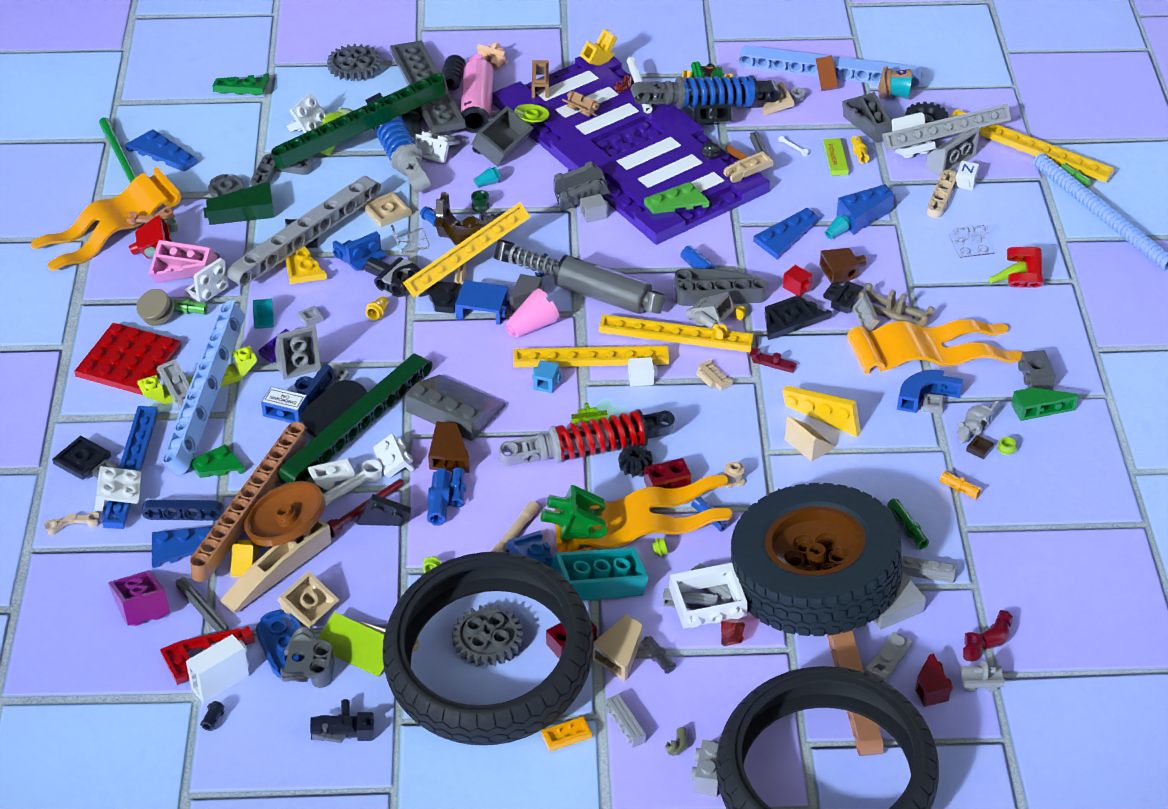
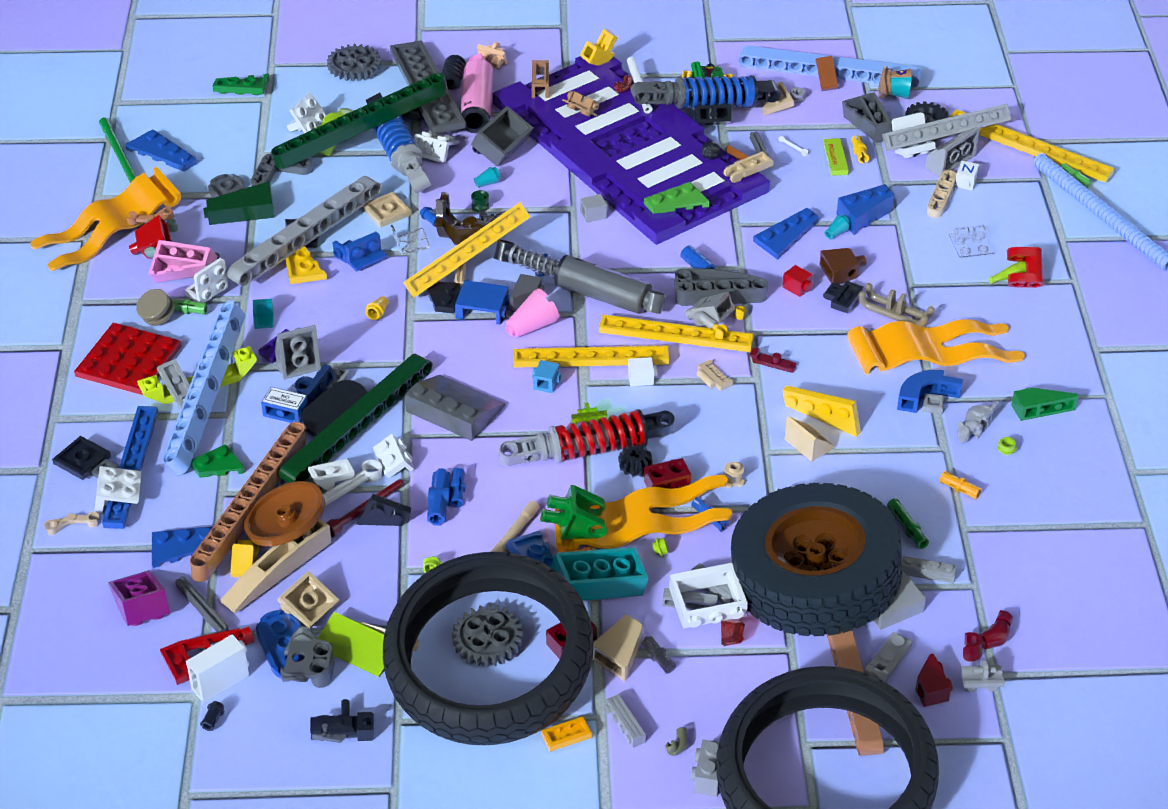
(152, 510): dark blue beam -> none
(310, 316): light grey tile -> none
(391, 275): black connector -> none
(448, 448): reddish brown slope -> none
(532, 113): lime dish -> none
(579, 184): dark grey piece -> none
(792, 315): black wing -> none
(865, 313): light grey plate -> none
(980, 447): dark brown tile -> none
(1037, 370): dark grey brick -> none

